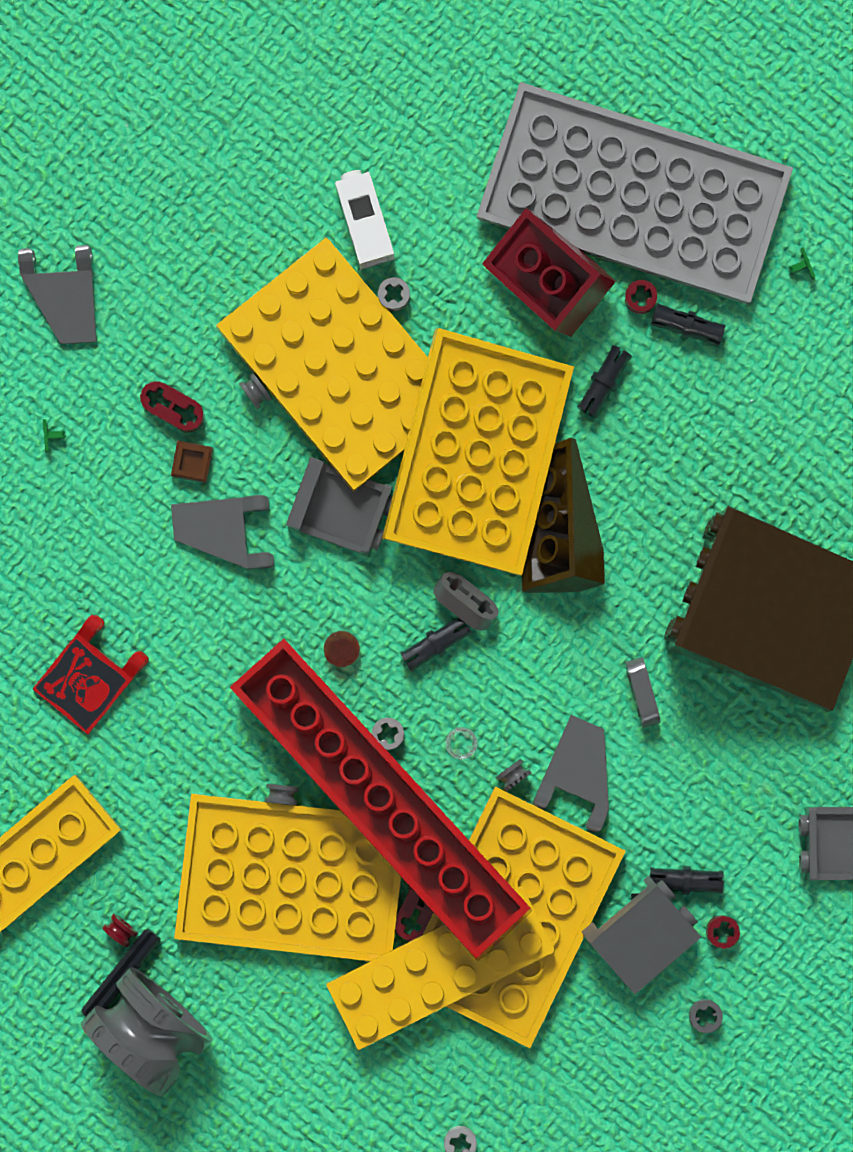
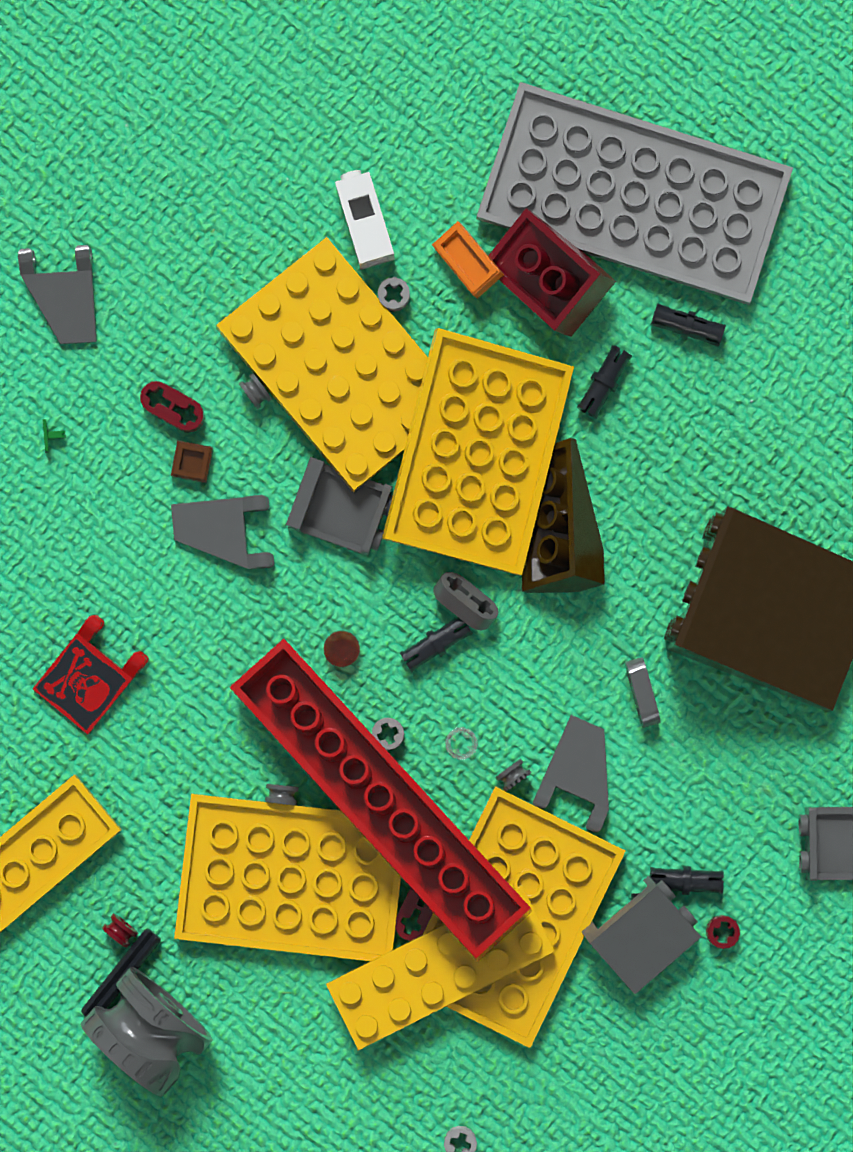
(467, 259): none -> orange tile
(631, 291): dark red bush -> none
(703, 1005): dark grey bush -> none
(802, 265): green piece -> none

